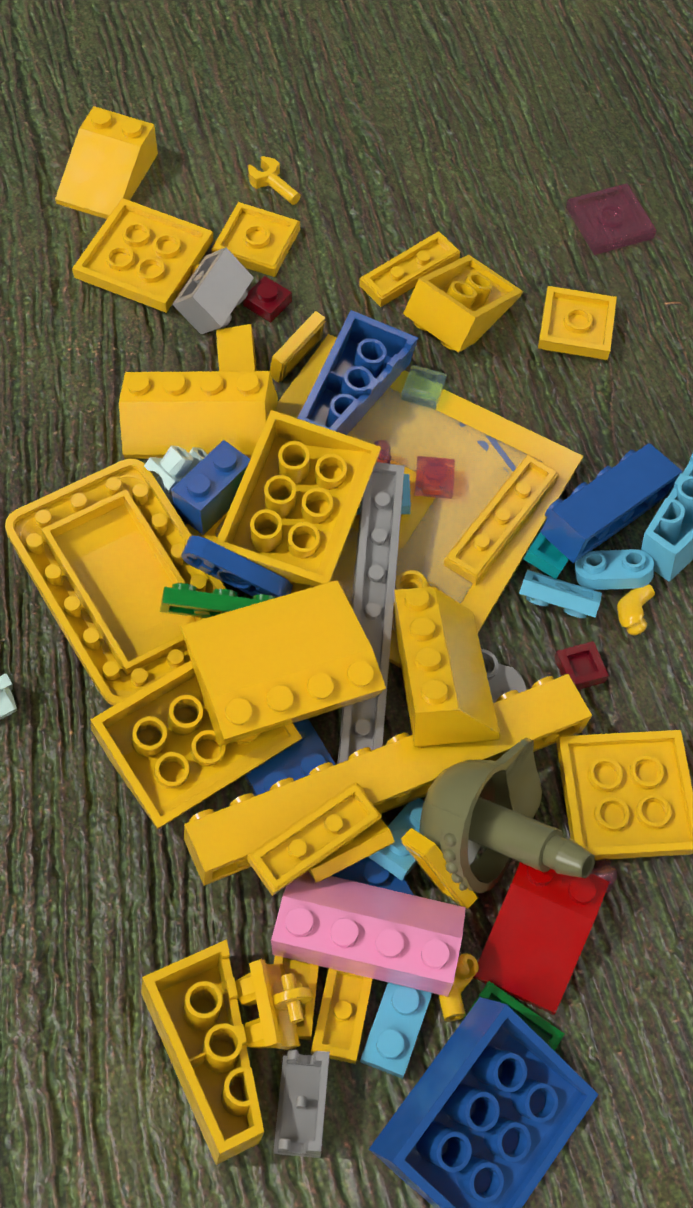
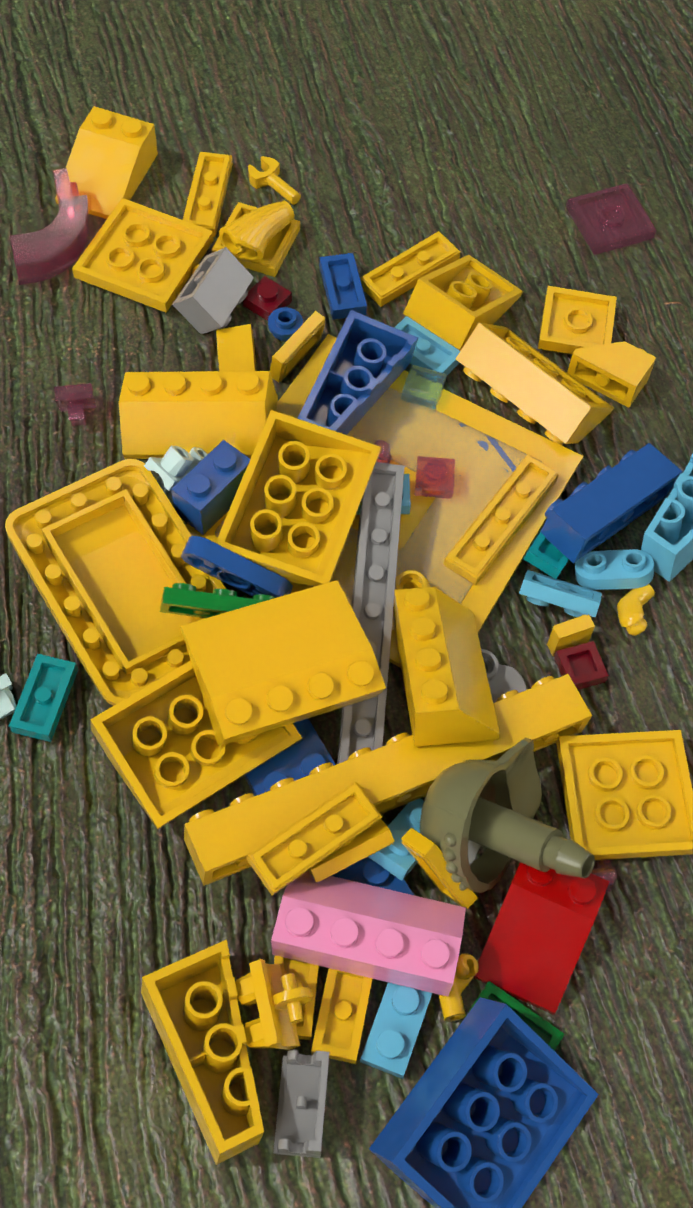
(43, 697): none -> teal plate
(58, 245): none -> clear pink arch
(75, 401): none -> clear pink tile
(208, 190): none -> yellow tile
(253, 231): none -> yellow piece
(284, 323): none -> blue plate
(342, 285): none -> blue plate
(430, 350): none -> medium azure plate
(532, 384): none -> yellow slope
(570, 633): none -> yellow tile
(613, 370): none -> yellow slope

